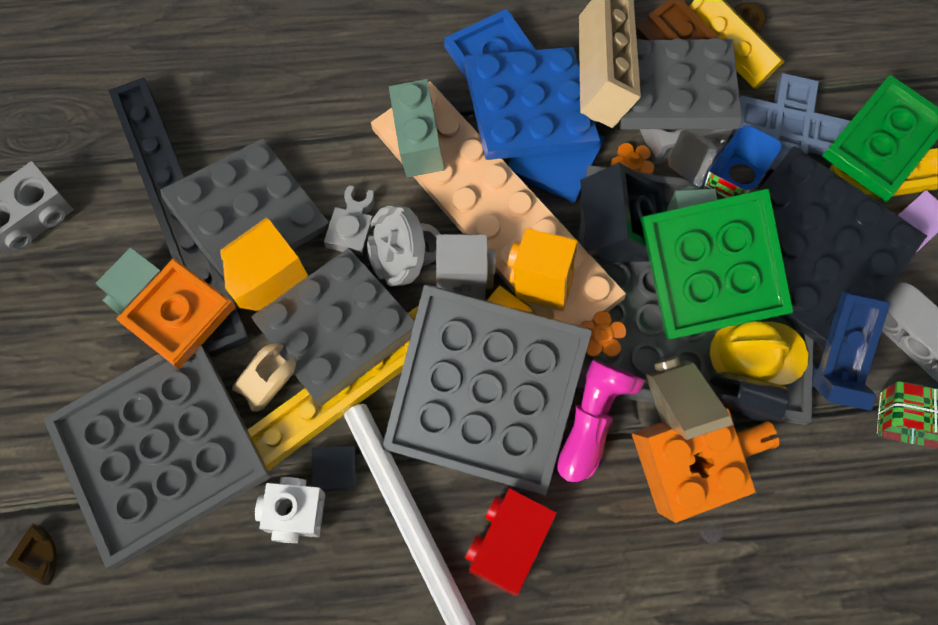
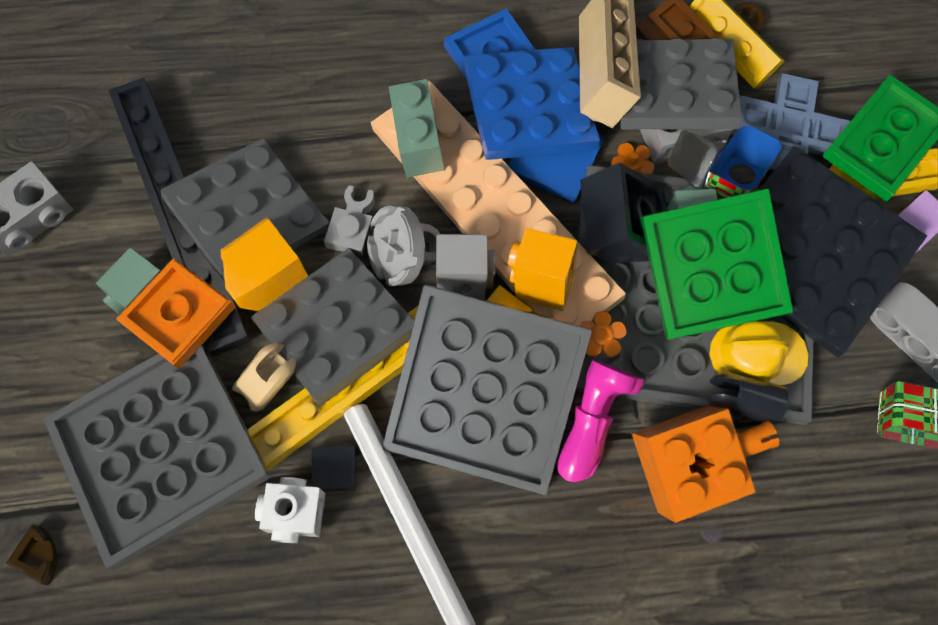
(511, 541): red brick -> none
(686, 399): dark tan slope -> none
(851, 350): dark blue bracket -> none

